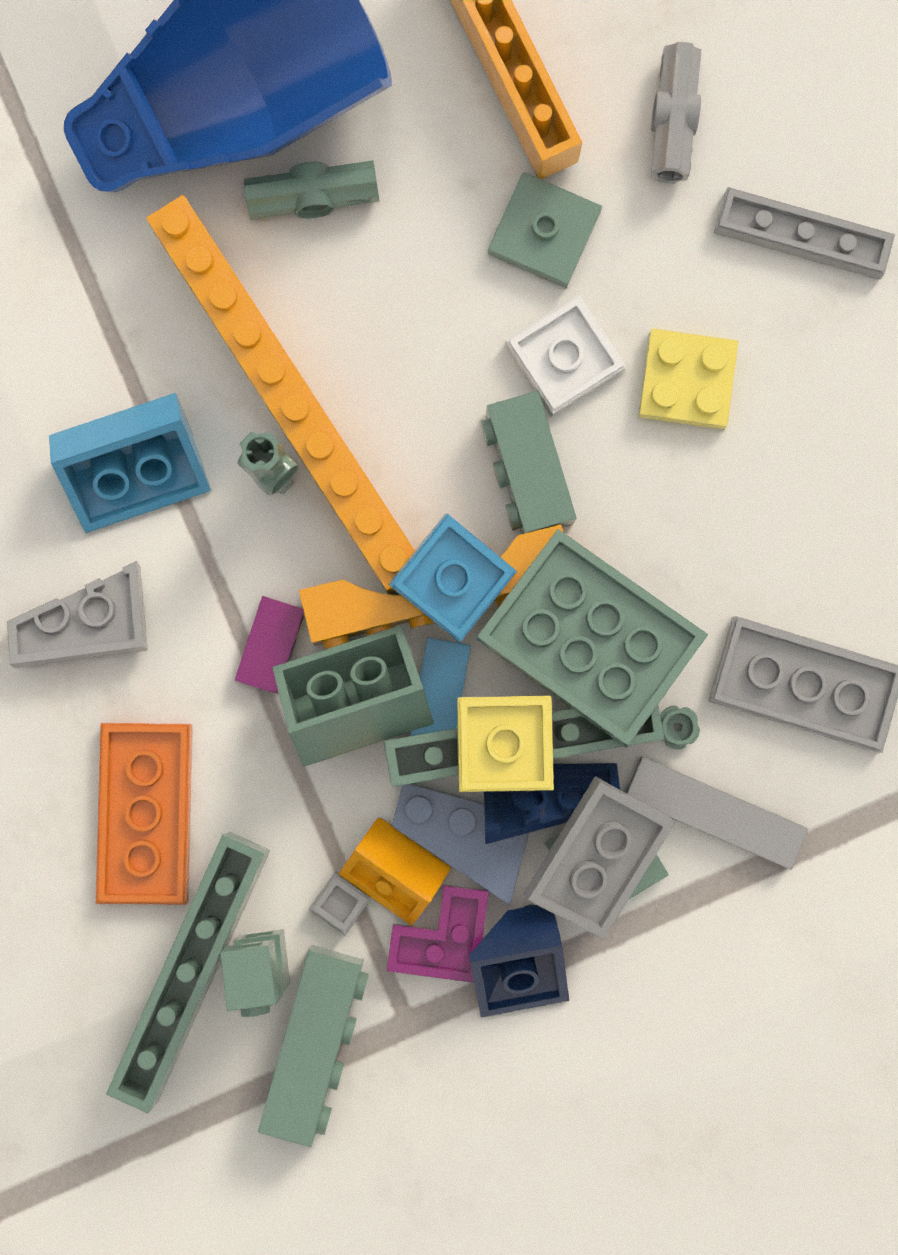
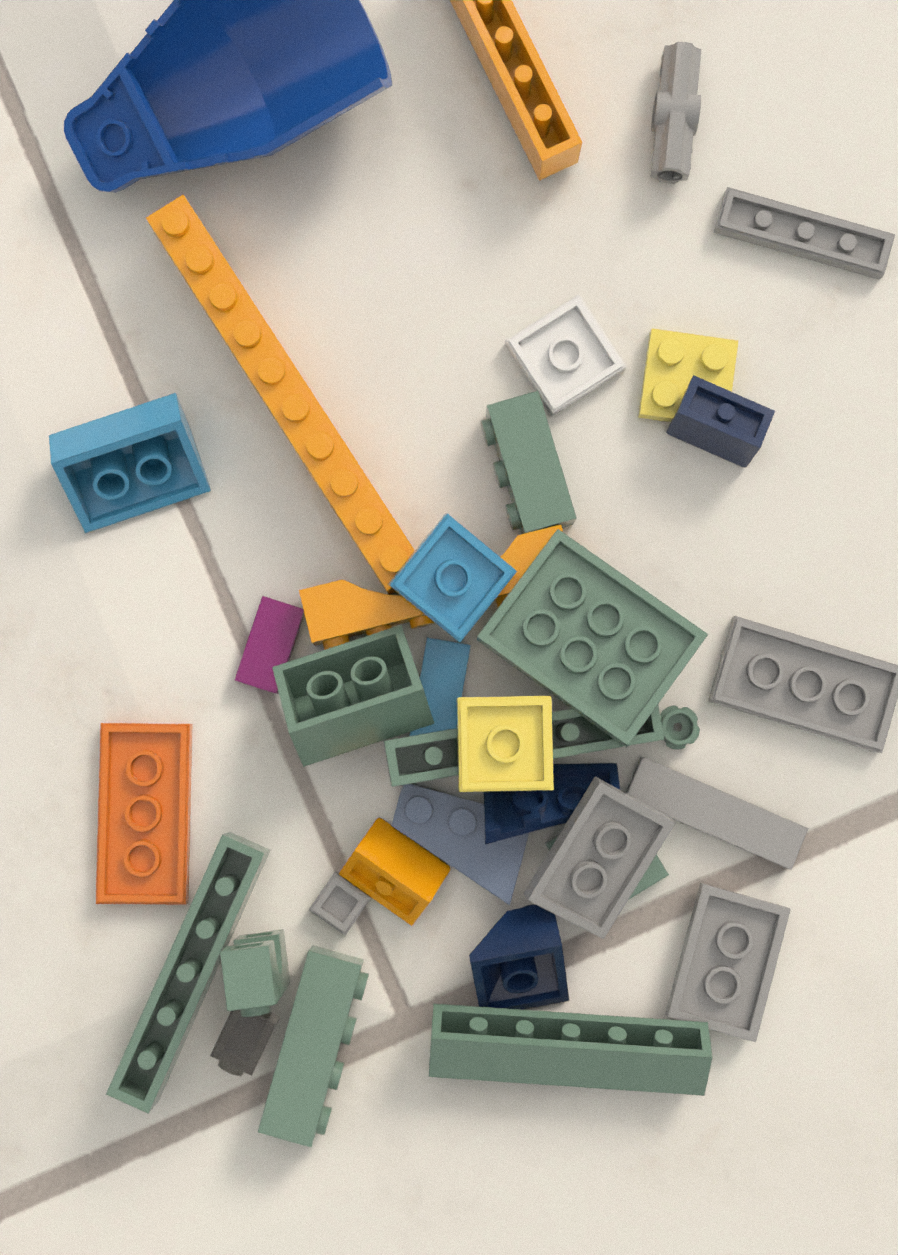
(91, 623): light grey wing -> none
(243, 1042): none -> clear smoke brick
(267, 463): sand green piece -> none
(311, 190): sand green piece -> none
(443, 950): magenta plate -> none
(544, 229): sand green plate -> none
(570, 1049): none -> sand green brick
(720, 422): none -> dark blue panel
(728, 961): none -> light grey plate

